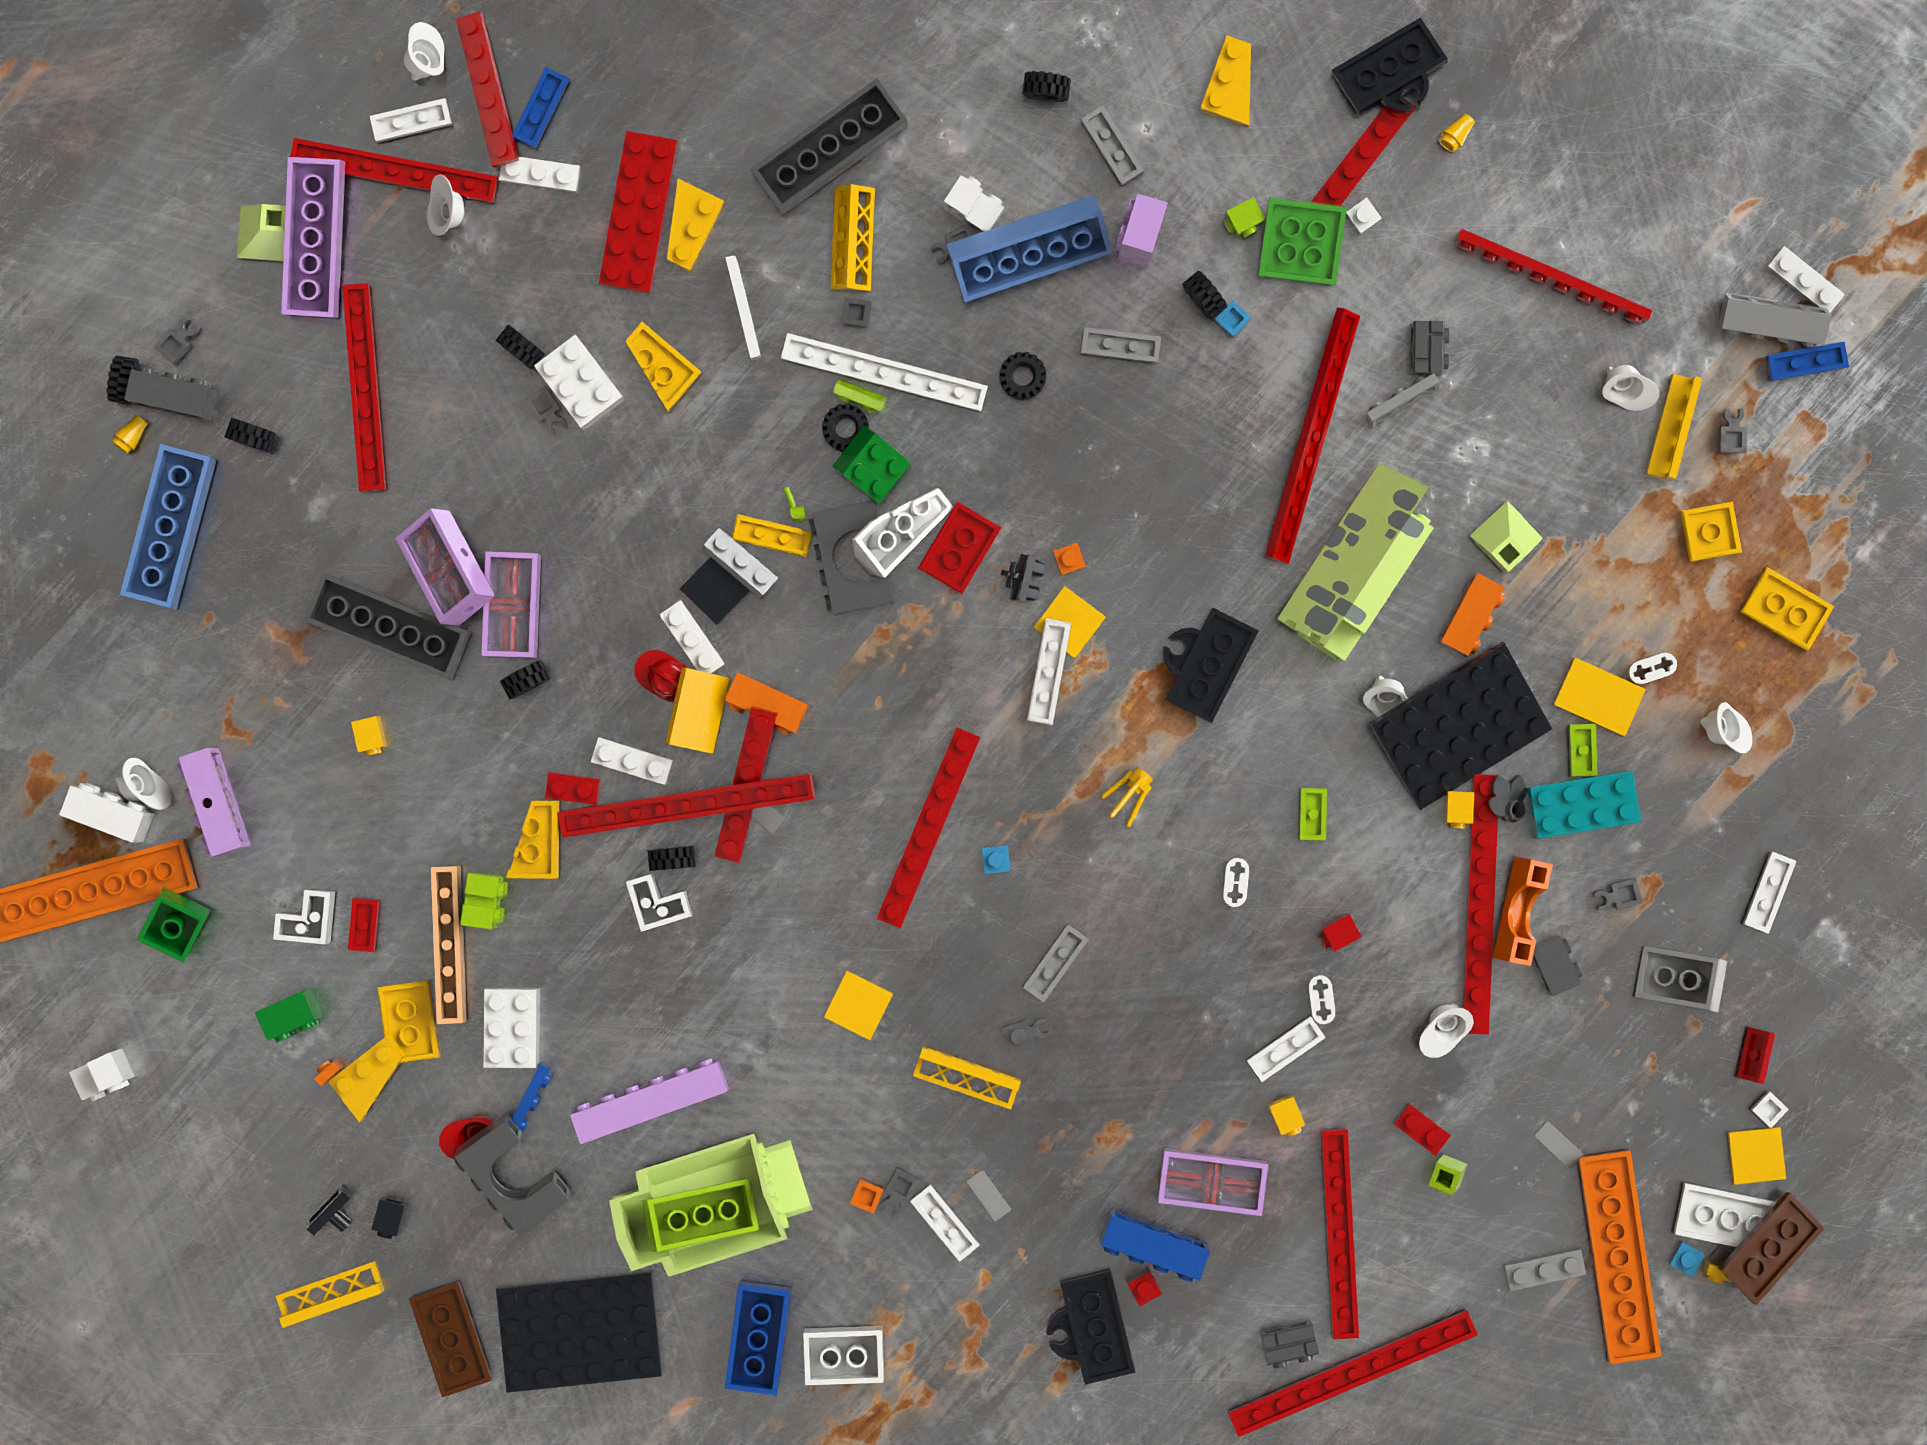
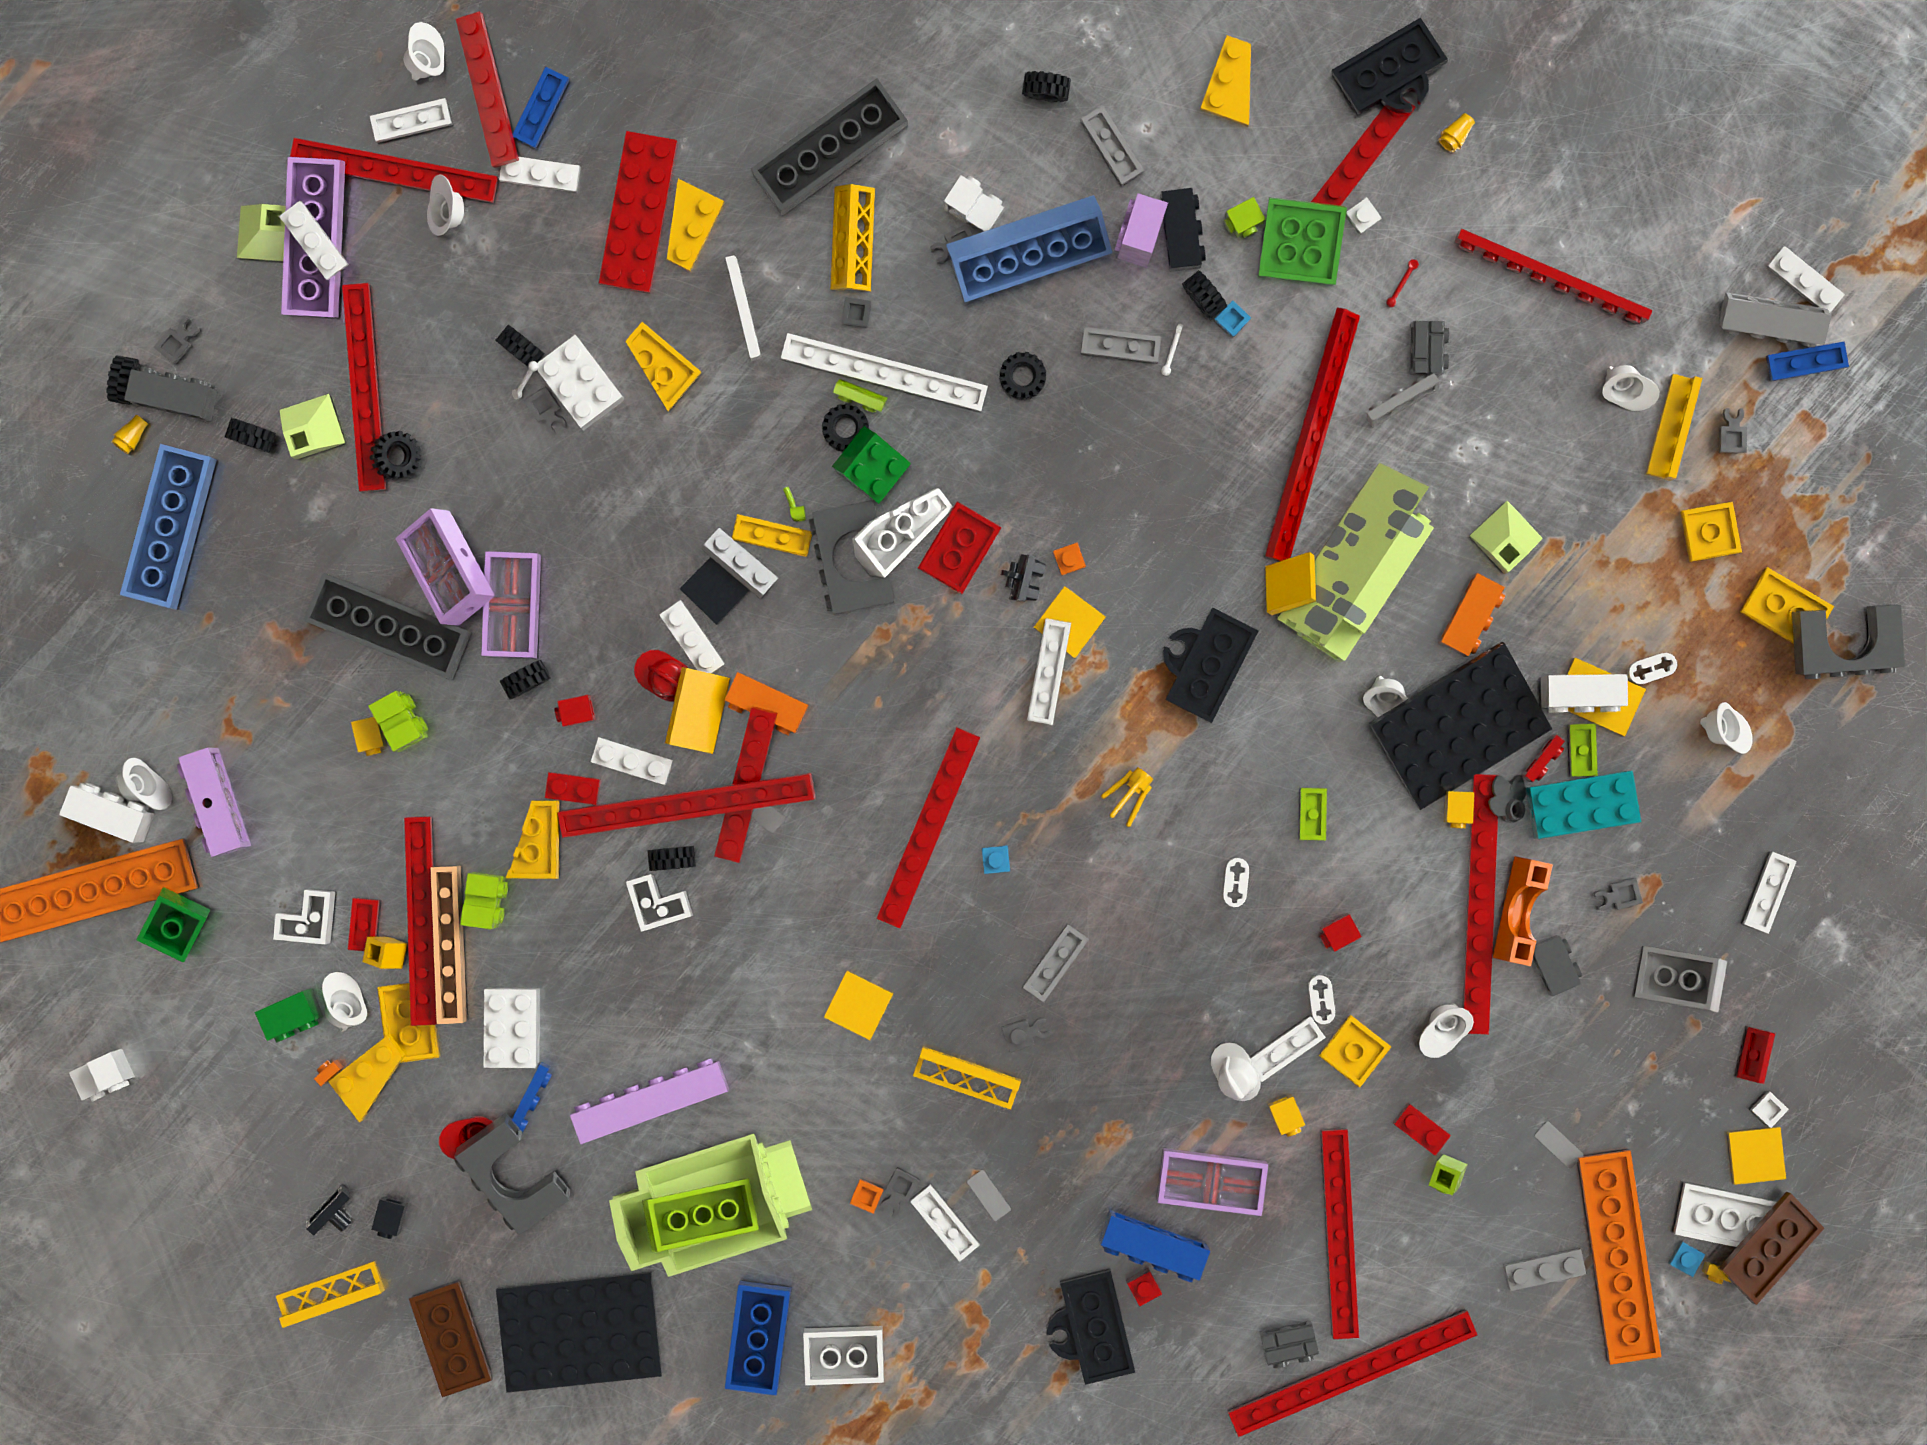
(311, 427): none -> yellowish green slope
(314, 240): none -> white plate
(343, 1001): none -> white piece
(384, 952): none -> yellow brick
(398, 720): none -> lime brick
(410, 455): none -> black tyre
(420, 920): none -> red plate
(517, 393): none -> white hinge
(575, 711): none -> red brick
(1166, 370): none -> white hinge
(1182, 230): none -> black brick
(1235, 1072): none -> white piece
(1290, 583): none -> yellow tile
(1354, 1051): none -> yellow tile
(1412, 265): none -> red hinge
(1551, 750): none -> red plate
(1584, 692): none -> white brick
(1882, 651): none -> dark grey arch

